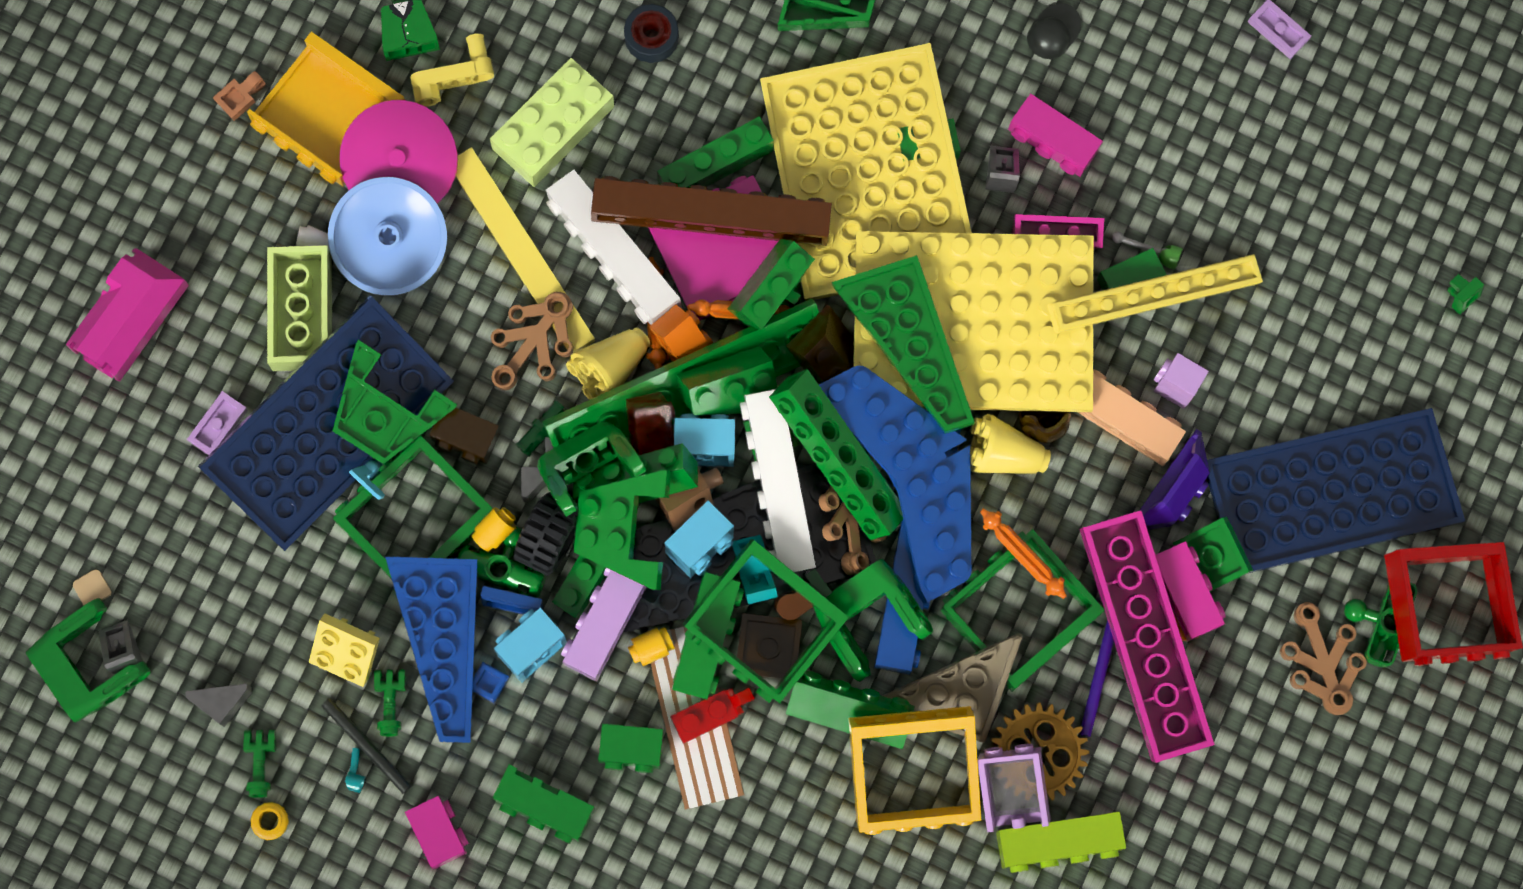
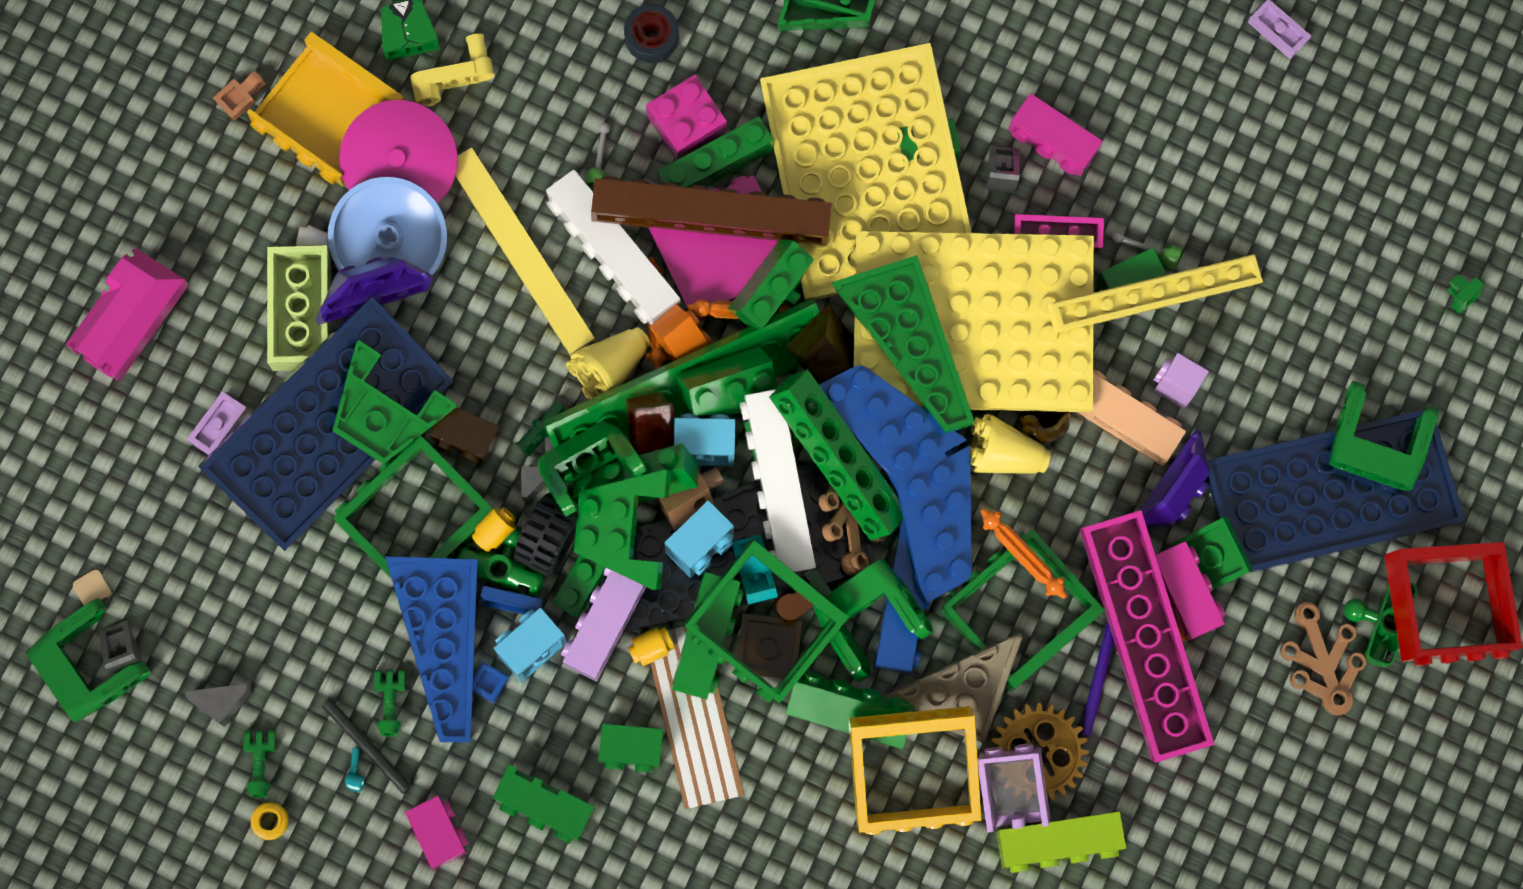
(344, 649): light yellow plate -> none
(366, 473): medium azure piece -> none
(381, 278): none -> dark purple wedge
(535, 338): medium nougat plant -> none
(552, 122): yellowish green brick -> none
(597, 172): none -> hinge
(686, 117): none -> dark pink brick
(710, 713): red hinge -> none
(1054, 31): pearl dark grey cap -> none
(1375, 460): none -> green connector

